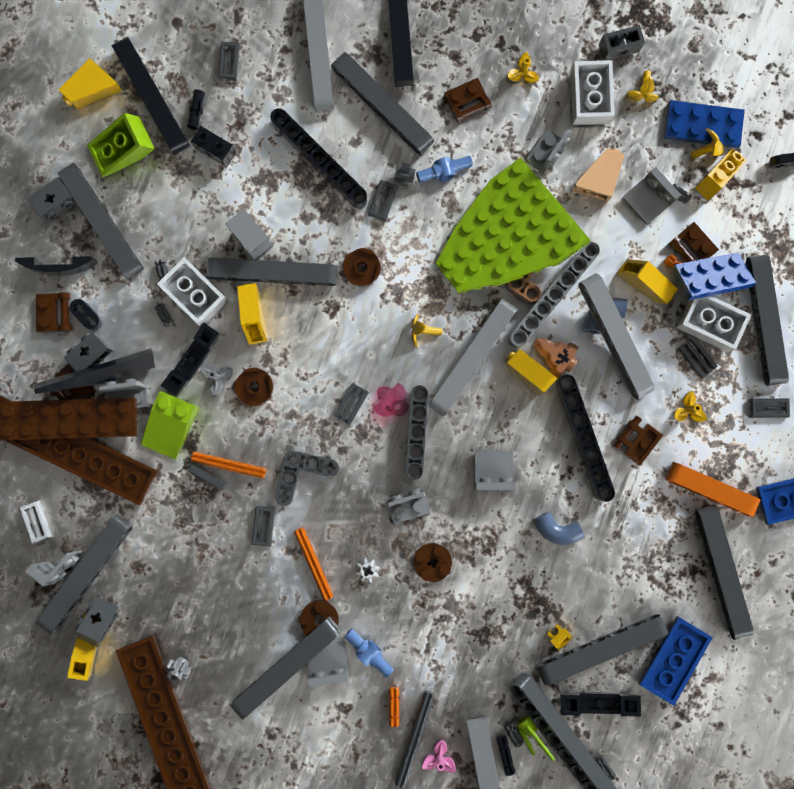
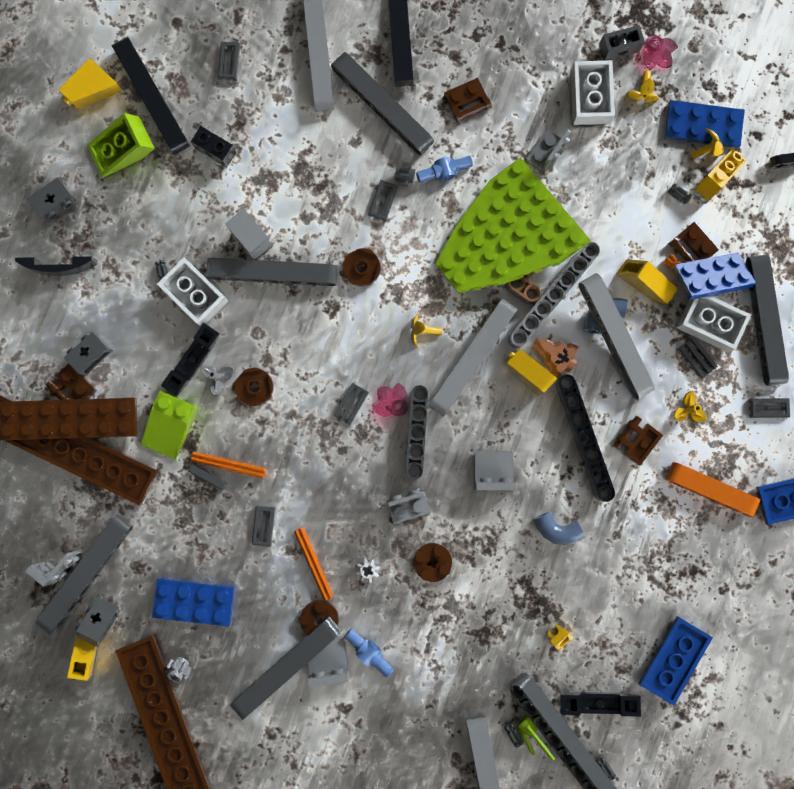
(47, 312): reddish brown plate -> none
(47, 534): white tile -> none
(82, 317): black beam -> none
(99, 373): black slope -> none
(100, 221): dark grey beam -> none
(128, 389): light grey bracket -> none
(163, 314): dark grey piece -> none
(193, 602): none -> blue plate
(196, 109): black pin -> none
(251, 313): yellow slope -> none
(295, 470): dark grey beam -> none
(315, 150): black beam -> none
(393, 706): orange axle -> none
(414, 739): dark grey axle -> none
(442, 763): bright pink plant -> none
(505, 754): black axle -> none
(524, 63): yellow plant -> none
(602, 176): light nougat slope -> none
(602, 649): dark grey beam -> none
(651, 196): light grey bracket -> none
(661, 54): none -> clear pink plate
(724, 572): dark grey beam -> none

